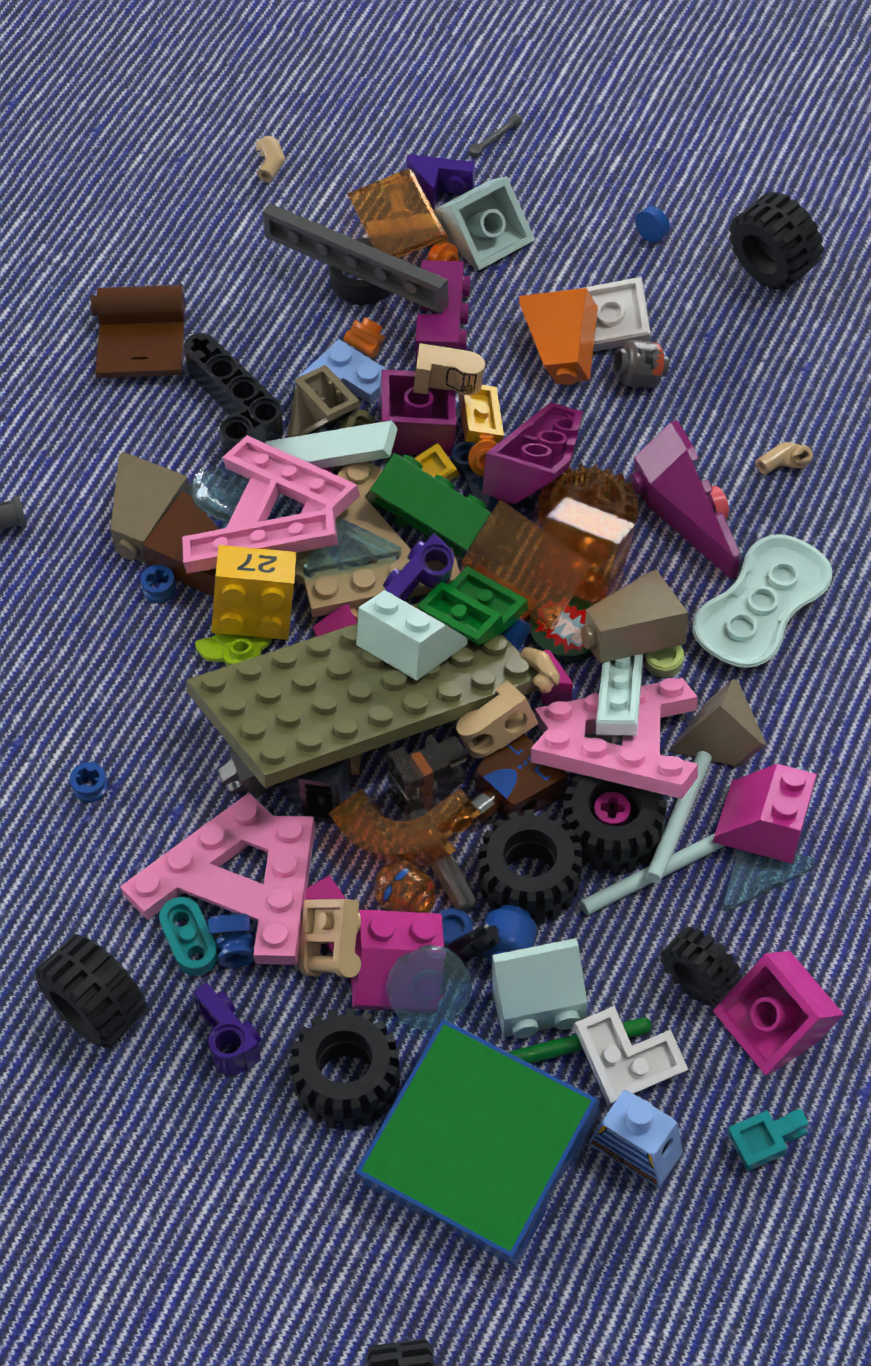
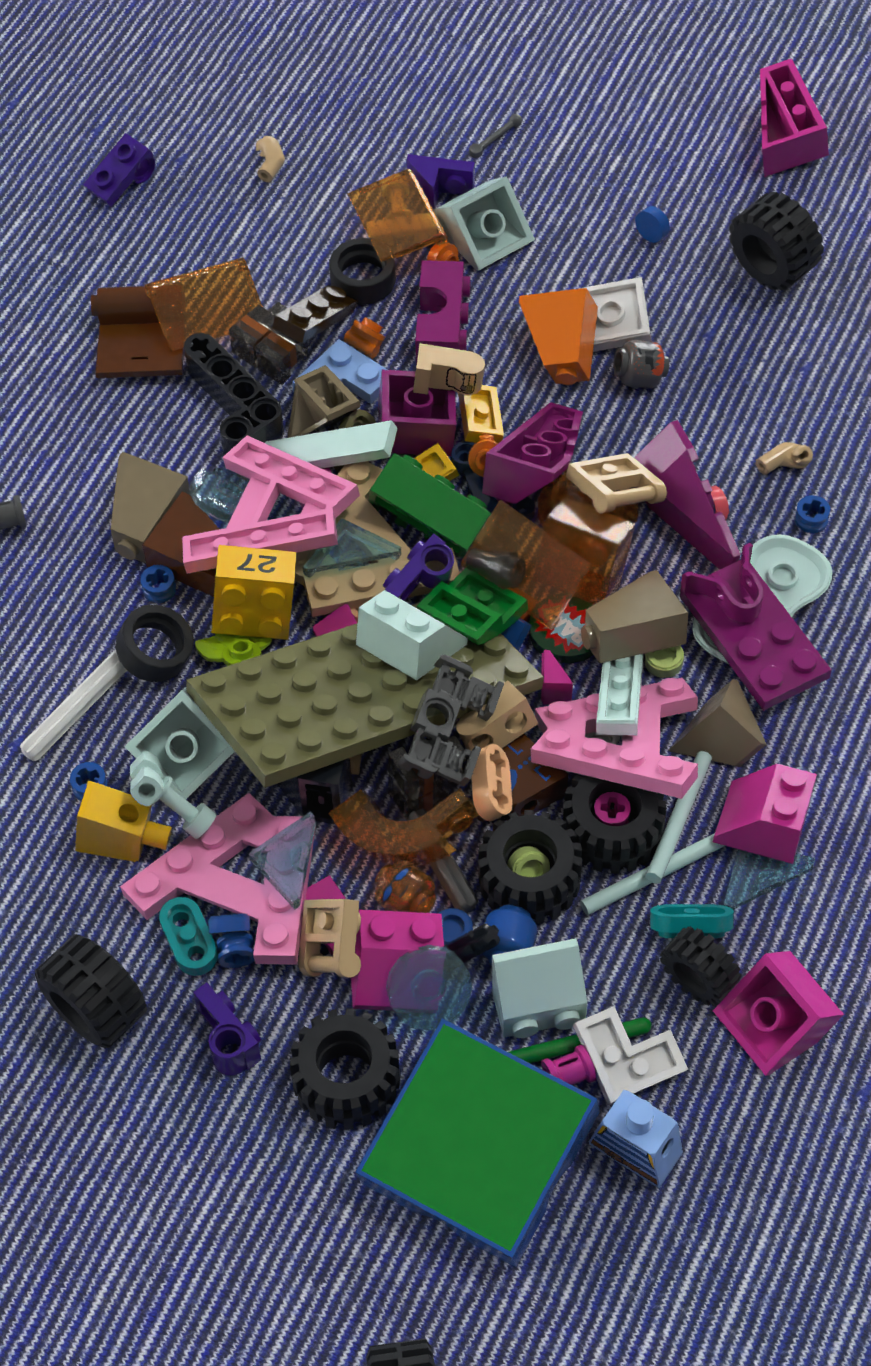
(73, 707): none -> white axle
(116, 825): none -> yellow torso
(123, 165): none -> dark purple plate
(149, 787): none -> light aqua bar
(169, 623): none -> black tyre
(183, 743): none -> light aqua slope
(203, 301): none -> clear orange piece
(239, 777): dark grey tile -> none
(266, 347): none -> clear smoke hips
(286, 858): none -> clear light blue tile
(314, 313): none -> dark brown plate
(356, 258): dark grey plate -> none
(449, 694): none -> dark grey piece
(492, 783): none -> light nougat beam
(498, 567): none -> clear smoke cone
(528, 862): none -> yellowish green tile
(547, 672): tan arm -> none
(572, 1067): none -> dark pink bush
(612, 473): none -> tan plate
(672, 918): none -> teal plate
(754, 631): none -> magenta plate
(763, 1140): teal plate -> none
(789, 120): none -> dark pink wedge
(809, 504): none -> blue bush

